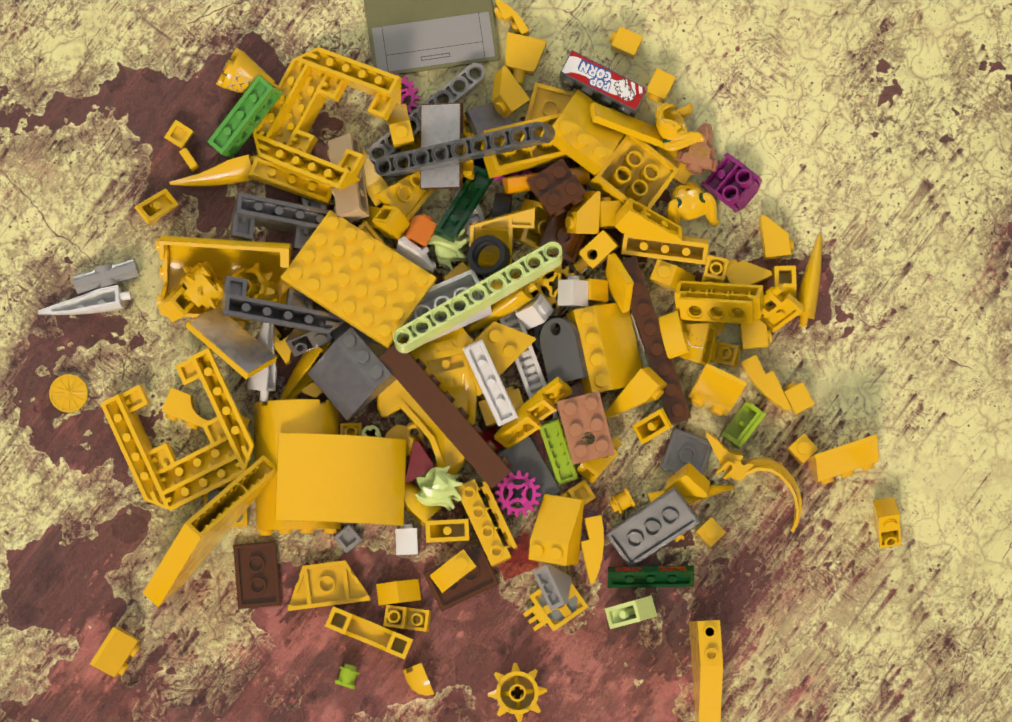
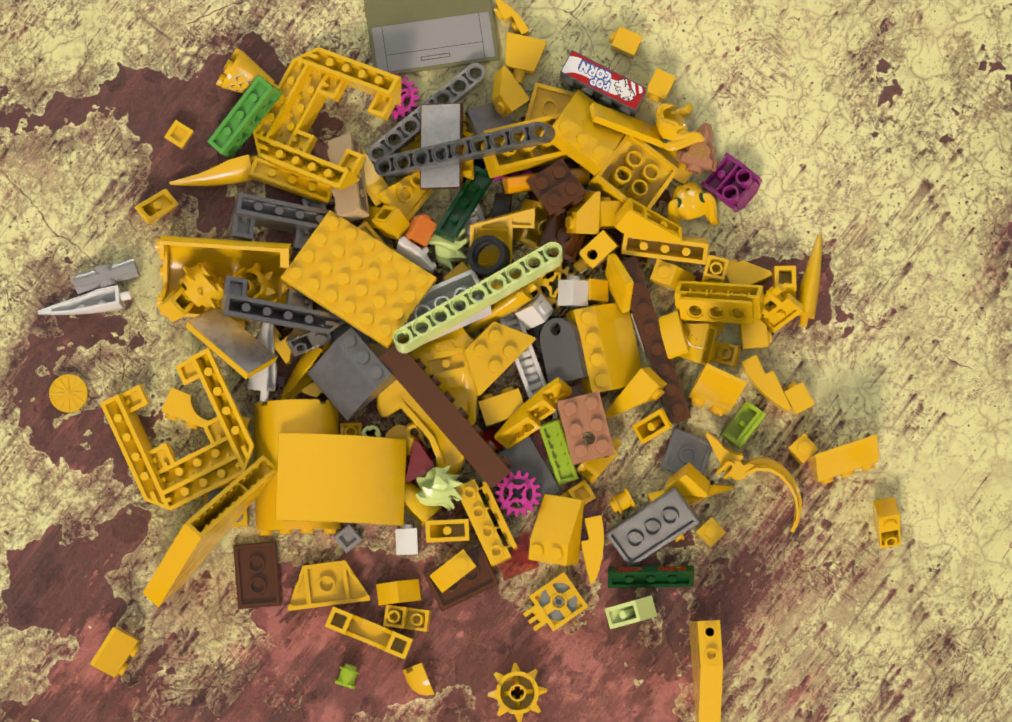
(189, 159): yellow tile -> none
(400, 127): yellow slope -> none
(490, 382): white tile -> none
(554, 585): light grey slope -> none
(774, 240): yellow slope -> none

